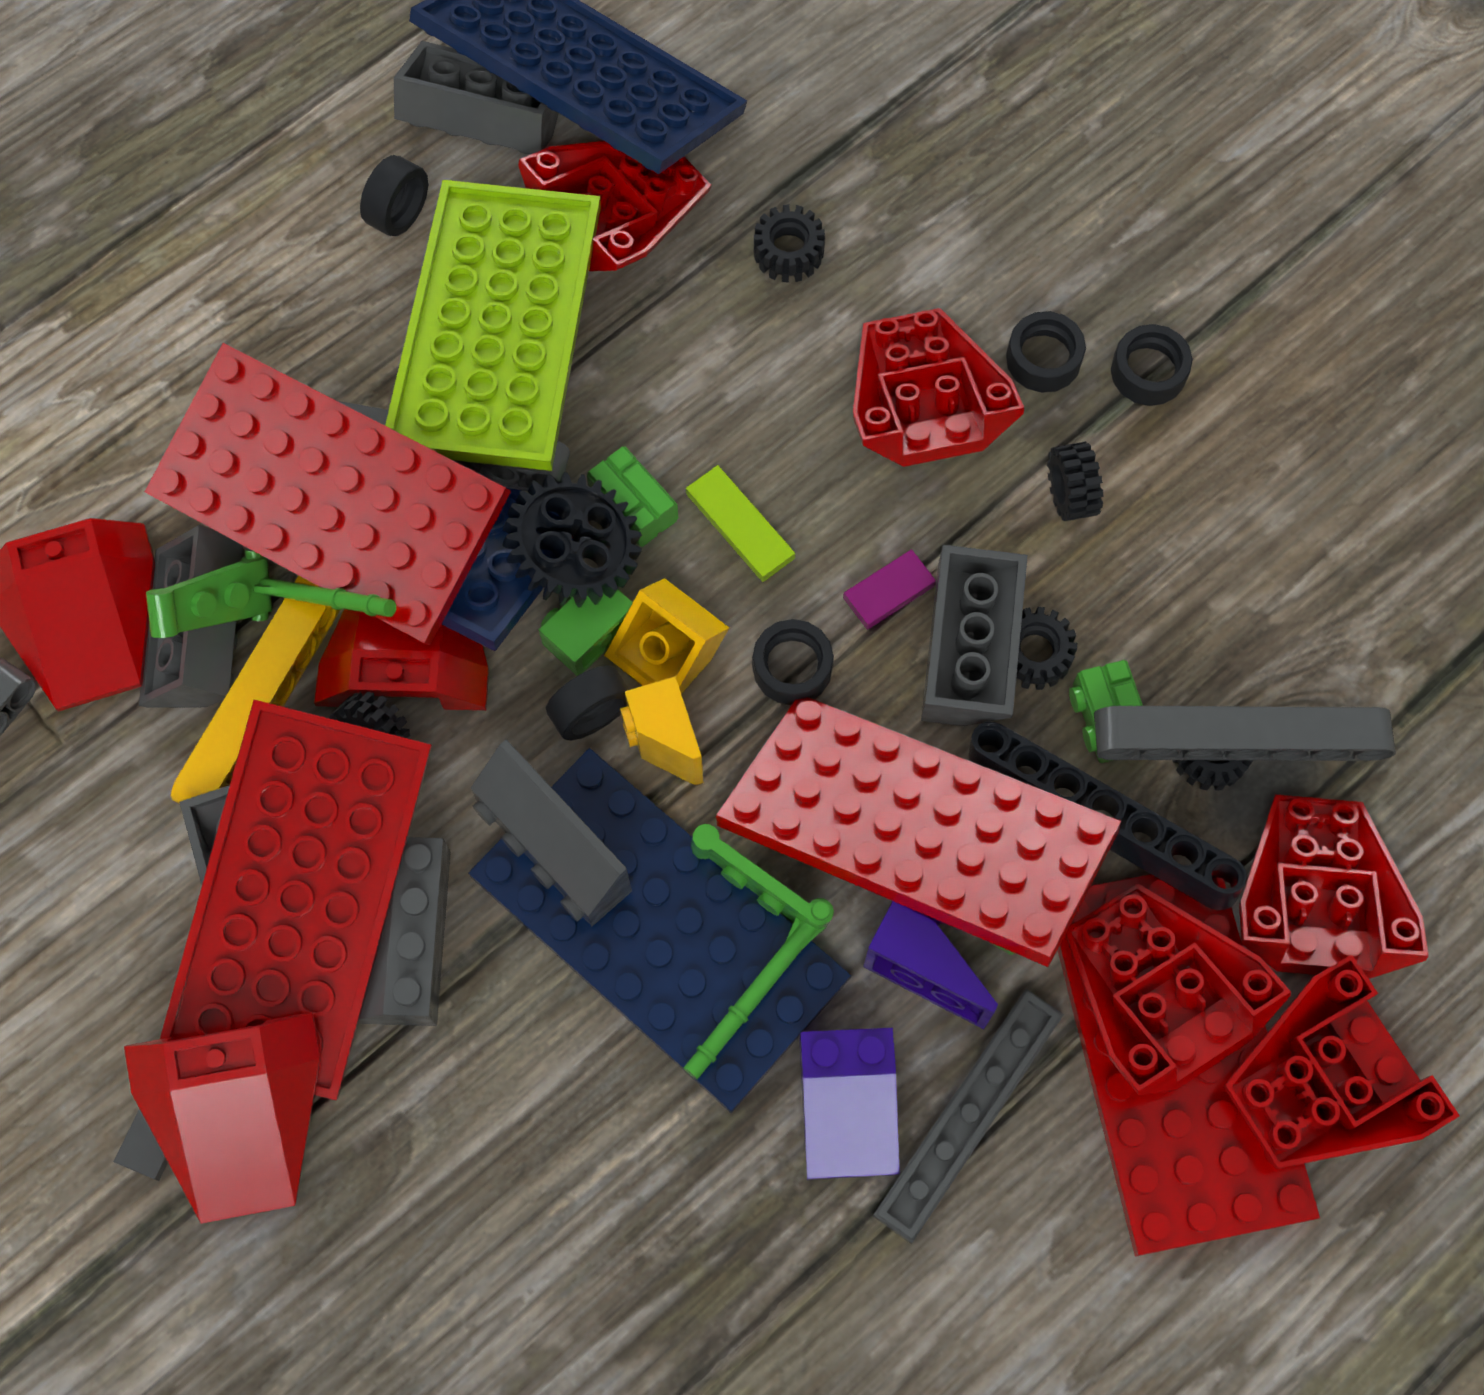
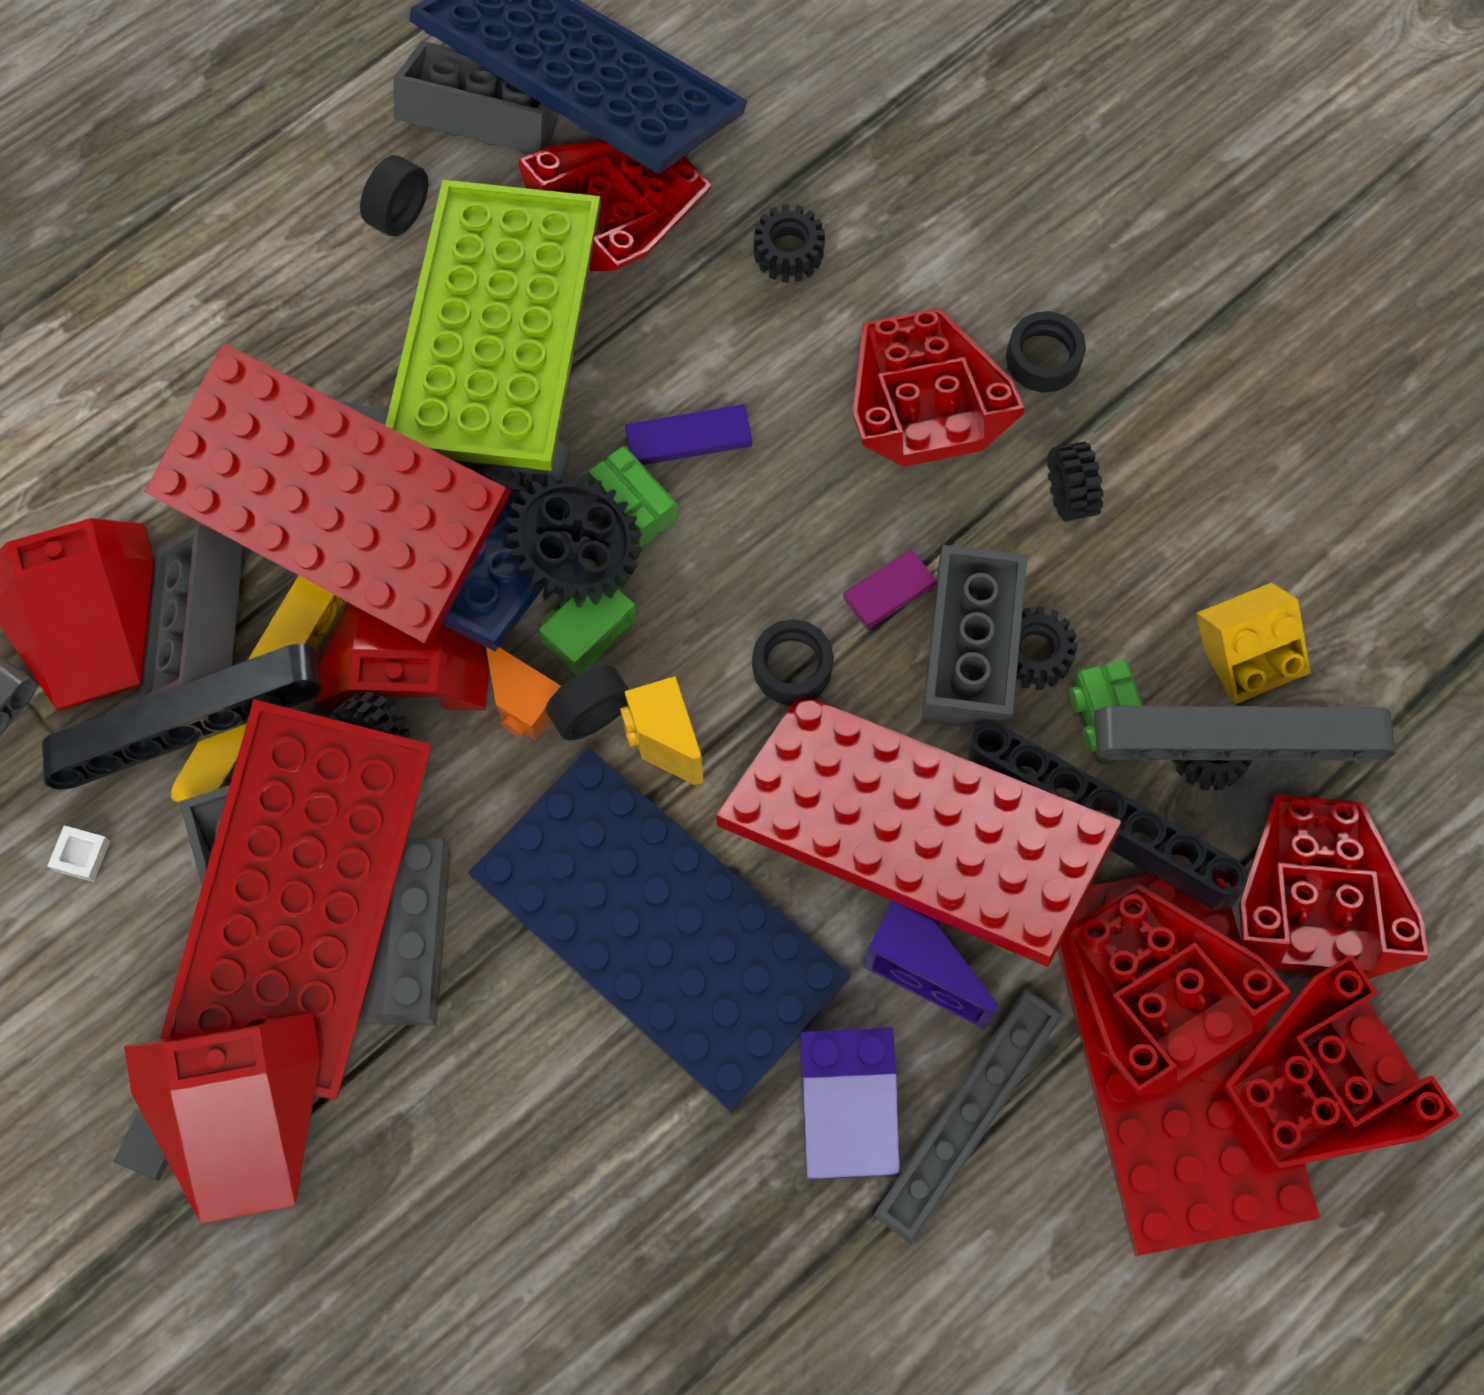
(78, 853): none -> white plate
(179, 717): none -> black beam
(242, 593): bright green piece -> none
(520, 694): none -> orange slope
(550, 836): dark grey slope -> none
(665, 636): yellow slope -> none
(689, 435): none -> dark purple tile
(740, 523): lime tile -> none
(807, 920): bright green piece -> none
(1156, 338): black tyre -> none
(1255, 641): none -> yellow slope

